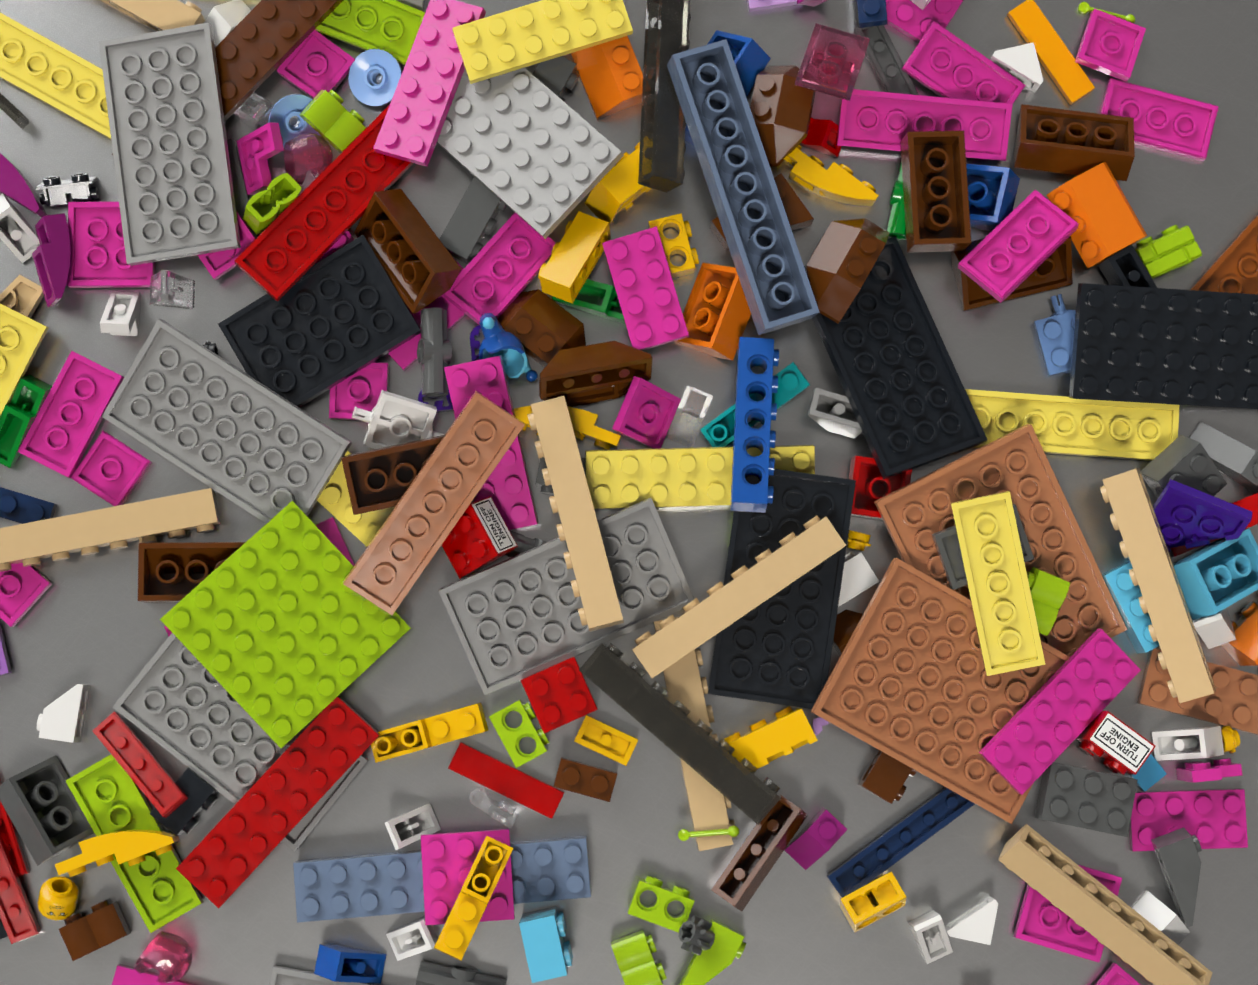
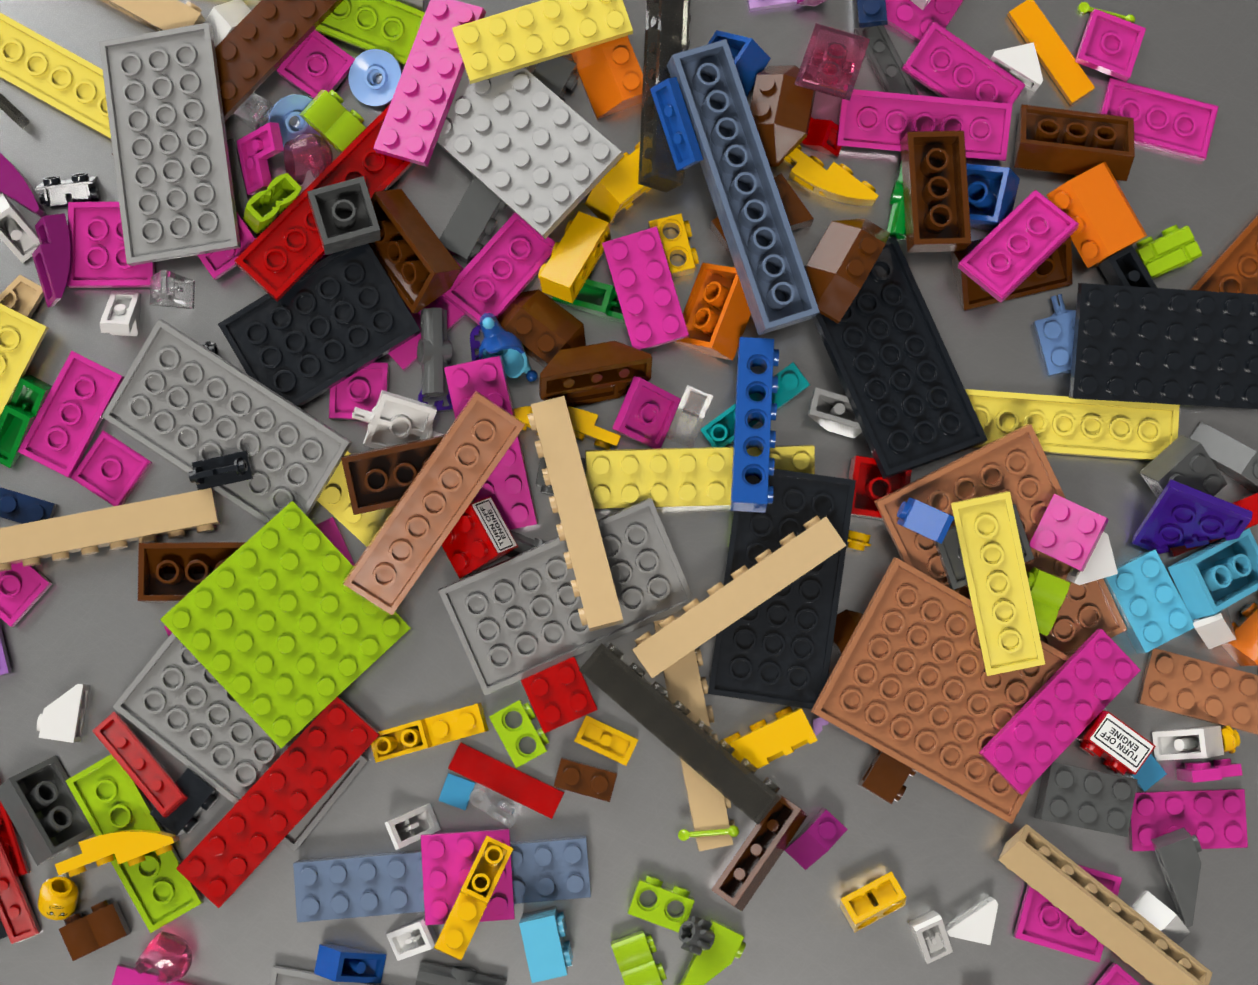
(221, 470): none -> black hinge
(344, 215): none -> dark grey brick
(456, 791): none -> dark azure tile
(676, 124): none -> blue plate
(856, 577): white slope -> none
(898, 841): dark blue plate -> none
(924, 520): none -> slope
(1068, 532): none -> plate
(1099, 565): none -> white slope
(1159, 586): tan brick -> none

